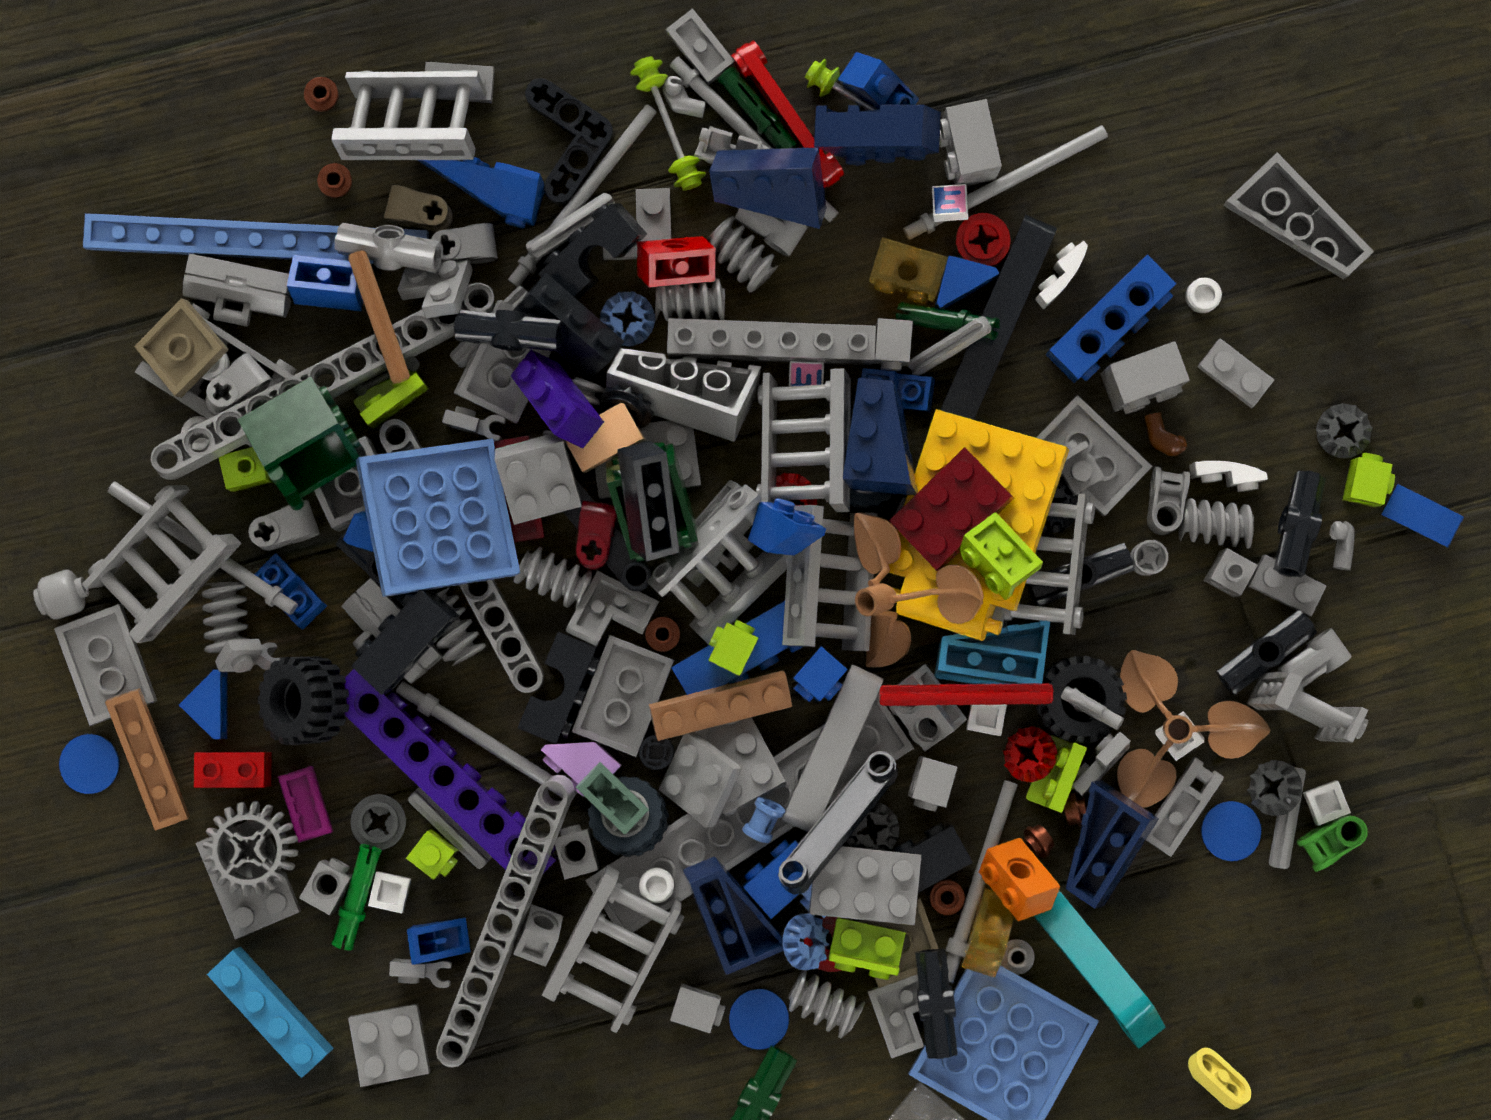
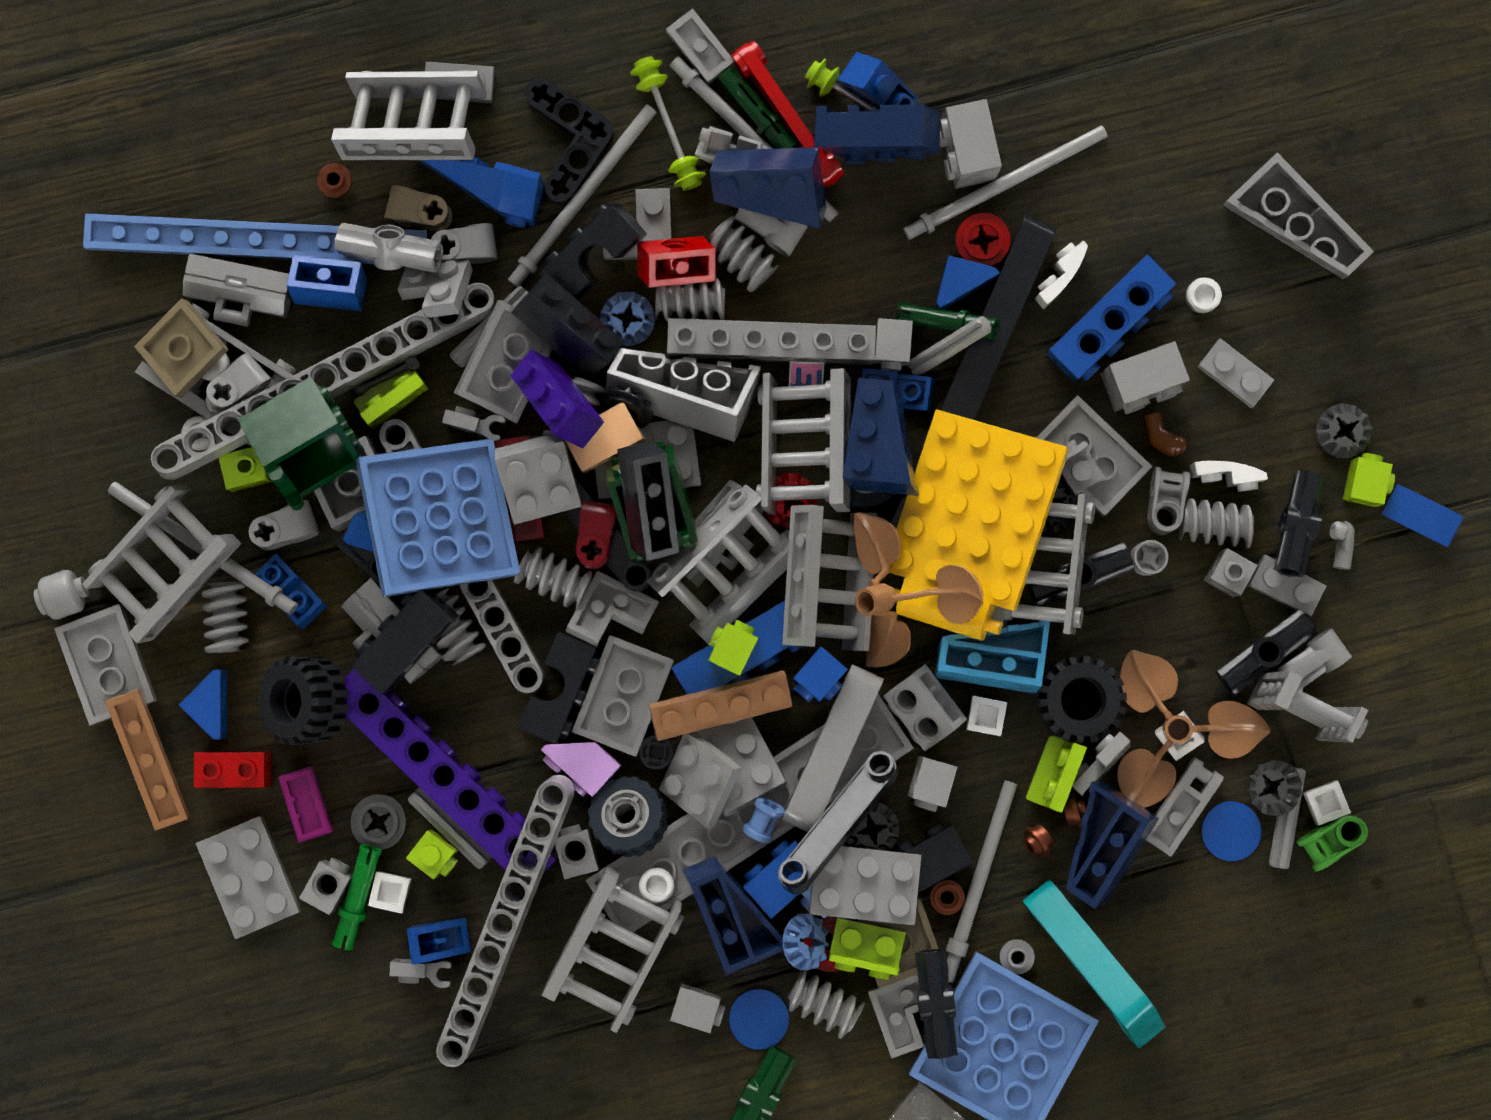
(89, 764): blue piece -> none
(237, 838): light grey gear -> none
(243, 654): light grey plate -> none
(270, 1011): dark azure brick -> none
(325, 103): copper plate -> none
(379, 317): medium nougat axle -> none
(389, 1045): light grey plate -> none
(430, 705): light grey bar -> none
(509, 330): black piece -> none
(538, 935): light grey brick -> none
(559, 233): light grey axle -> none
(612, 798): sand green slope -> none
(674, 634): copper plate -> none
(679, 100): light grey arm -> none
(783, 529): blue slope -> none
(928, 269): clear yellow brick -> none
(949, 508): dark red plate -> none
(950, 202): tile -> none
(965, 694): red axle -> none
(988, 935): clear yellow brick -> none
(999, 555): lime bracket -> none
(1019, 879): orange brick -> none
(1044, 749): red gear -> none
(1085, 704): light grey piece -> none
(1219, 1078): light yellow plate -> none

